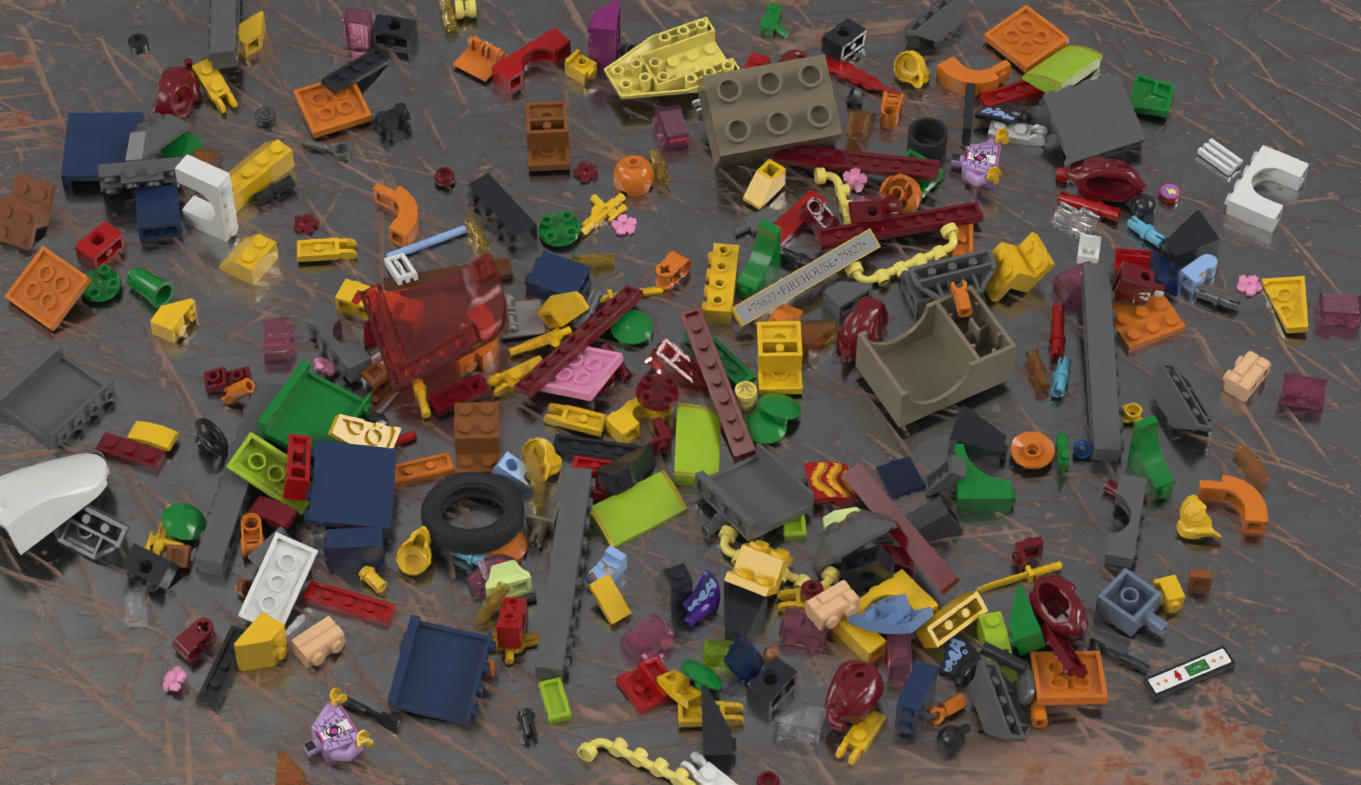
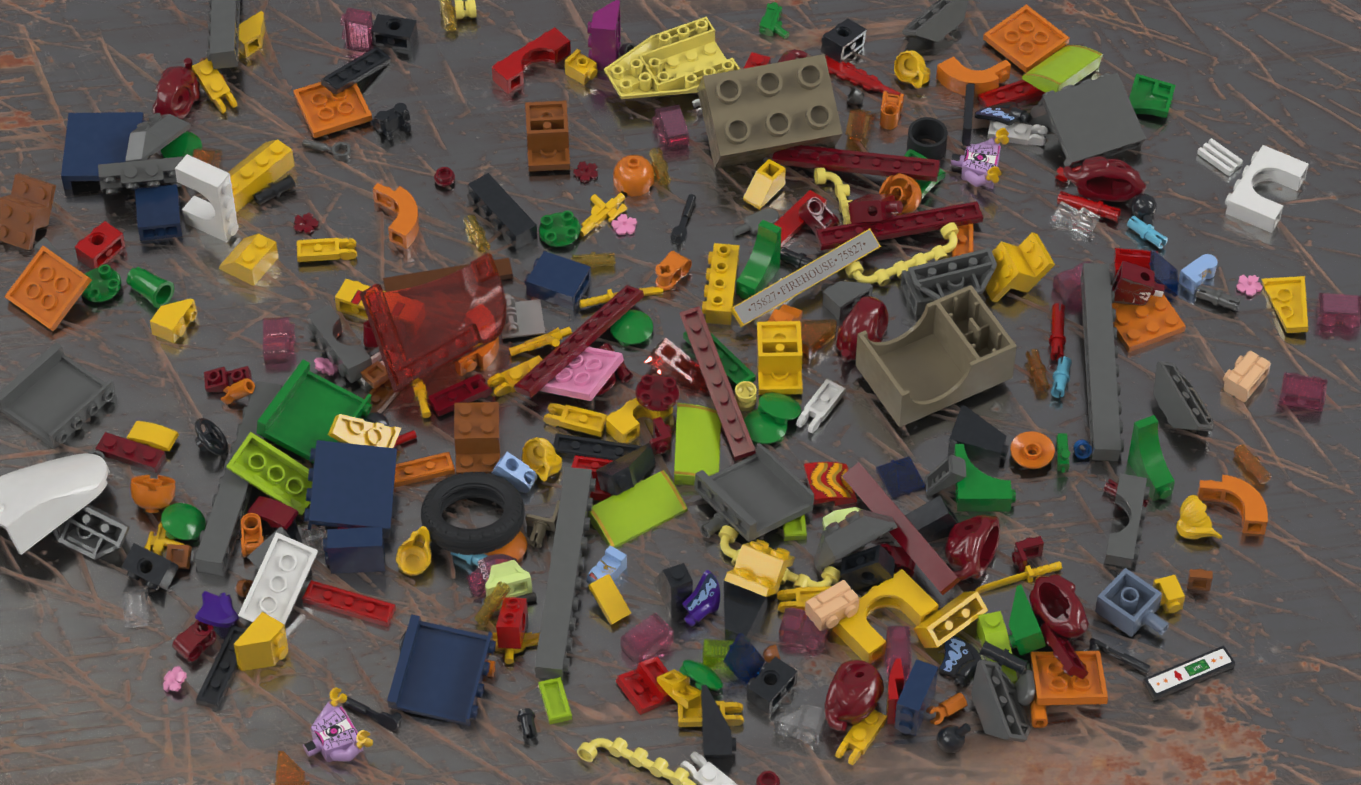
(138, 43): black tile -> none
(152, 493): none -> orange cylinder
(217, 610): none -> dark purple arm
(265, 116): tile -> none
(297, 467): red slope -> none
(318, 642): light nougat brick -> none
(369, 576): yellow pin -> none
(404, 276): white tile -> none
(429, 241): light blue bar -> none
(479, 58): orange hinge -> none
(534, 473): clear yellow pin -> none
(562, 309): yellow slope -> none
(592, 300): dark grey pin -> none
(680, 232): none -> black piece
(807, 593): dark red plate -> none
(821, 404): none -> white hinge
(855, 179): bright pink plant -> none
(891, 616): medium blue slope -> none
(895, 688): none -> red slope
(961, 299): orange bar -> none
(972, 546): none -> dark red piece
(1088, 248): white bracket -> none
(1131, 408): yellow plate -> none
(1169, 193): tile -> none
(1191, 241): black slope -> none

